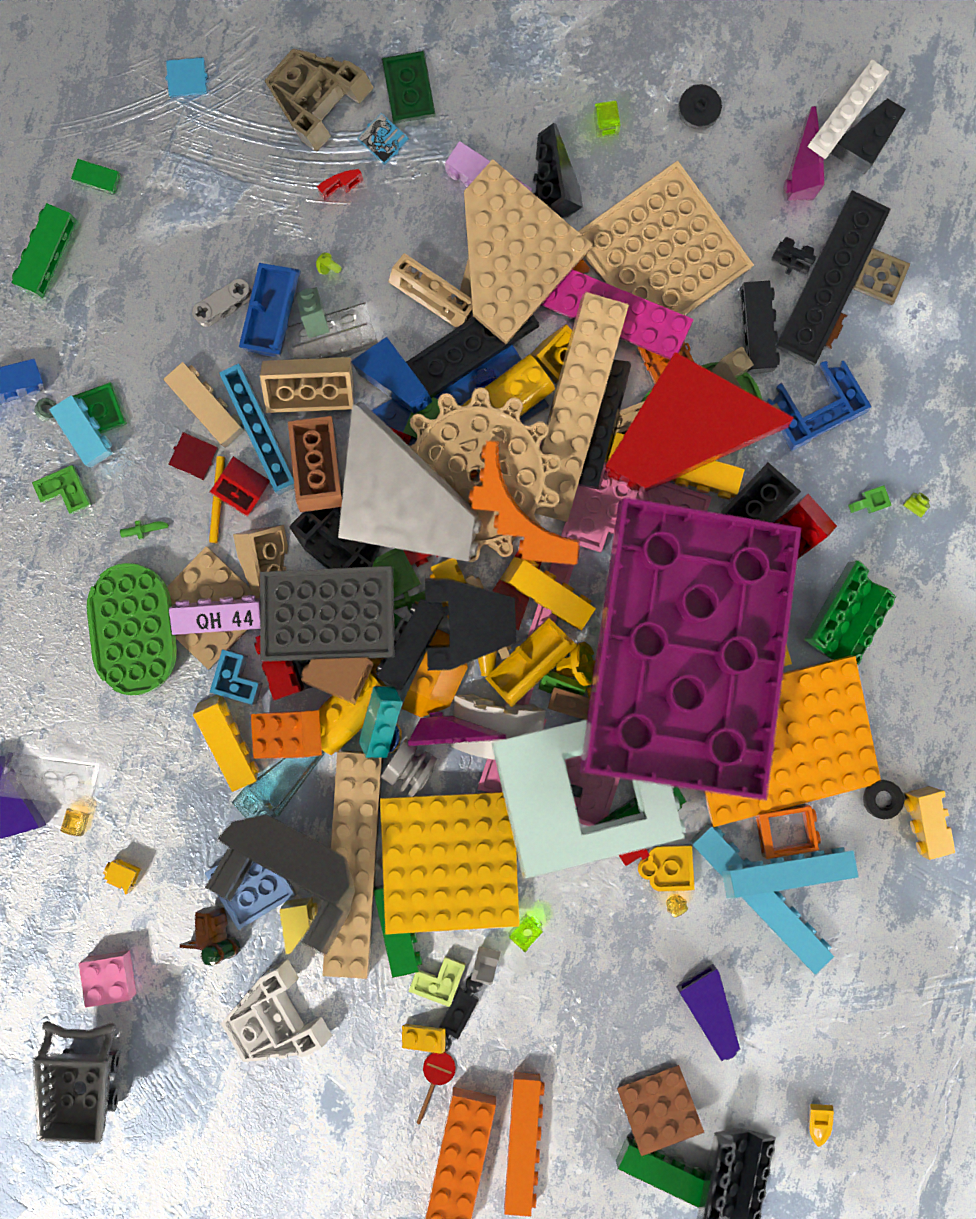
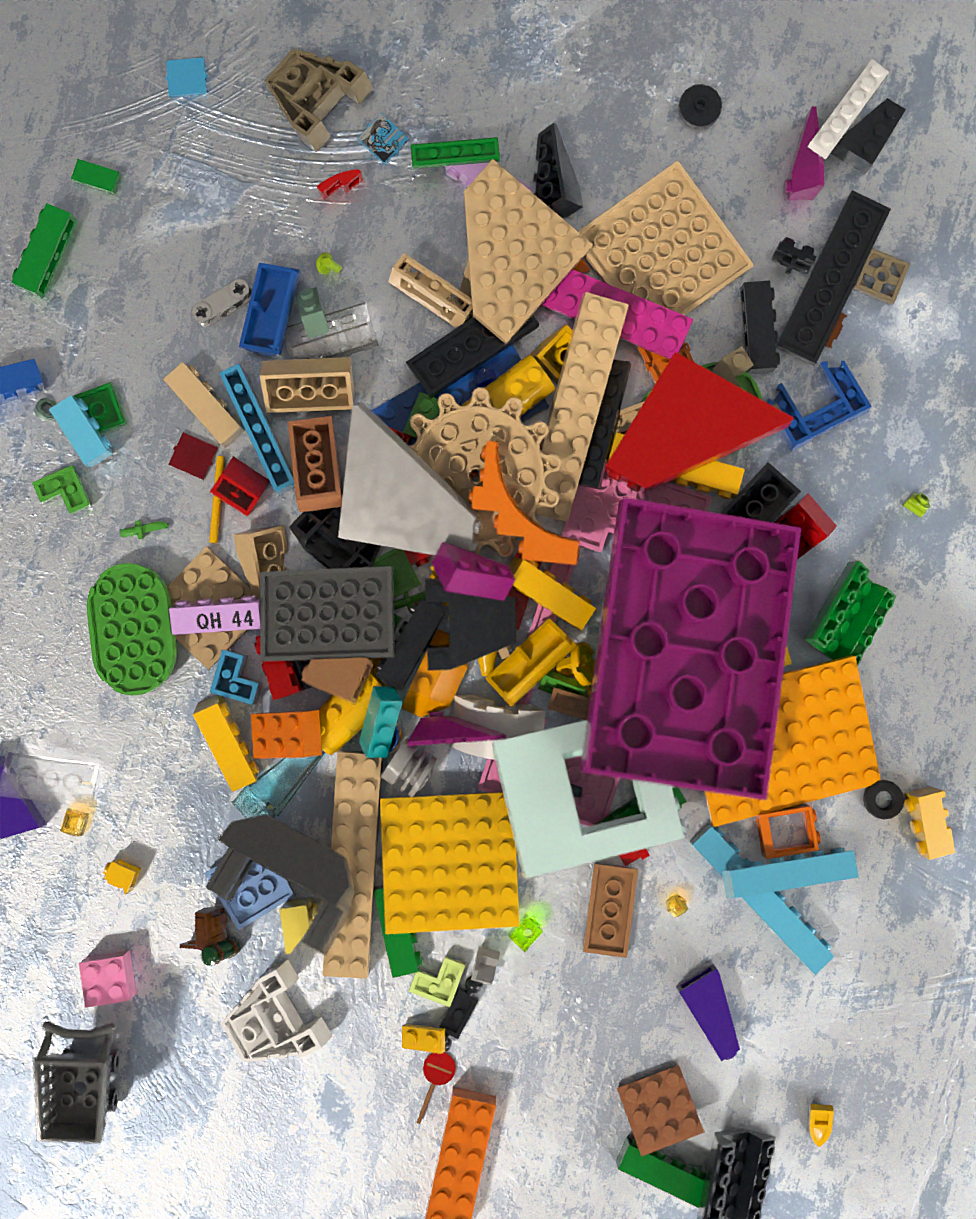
(391, 374): blue slope -> none
(408, 87): dark green tile -> none
(455, 152): none -> green tile
(471, 573): none -> magenta wedge
(522, 1144): orange brick -> none
(607, 119): clear neon green panel -> none
(610, 910): none -> medium nougat plate
(669, 868): yellow plate -> none
(872, 500): bright green plate -> none

